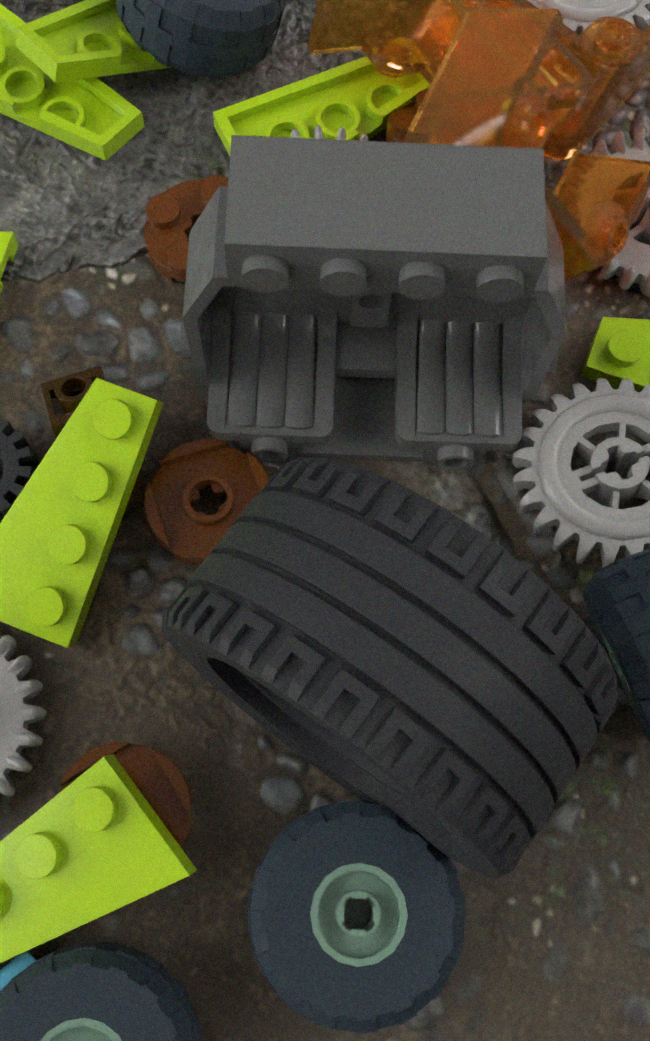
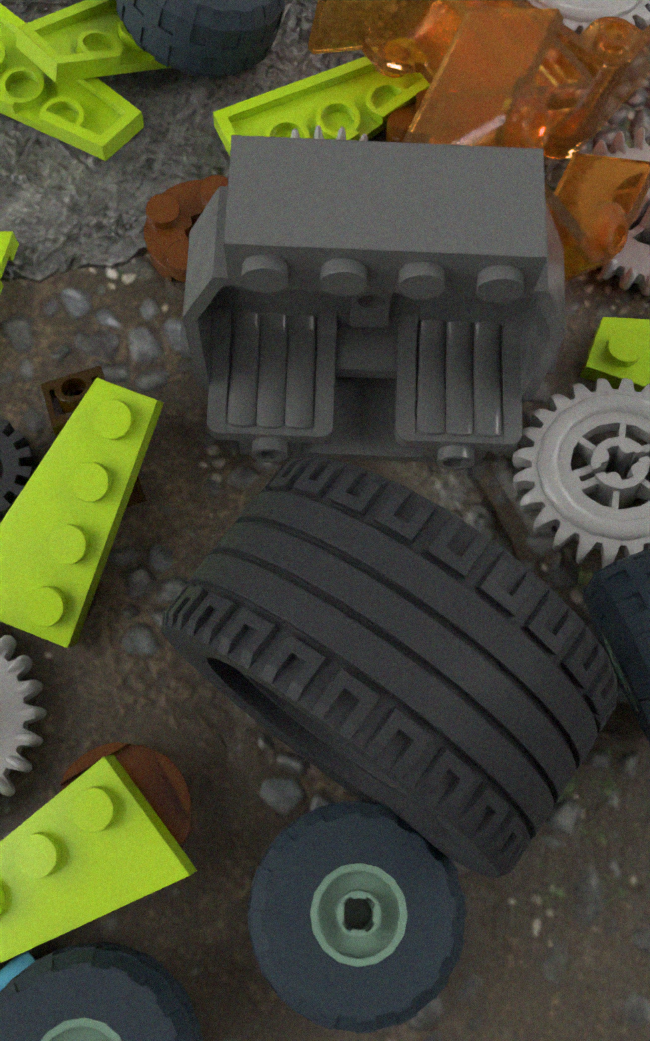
(177, 486): reddish brown plate -> none

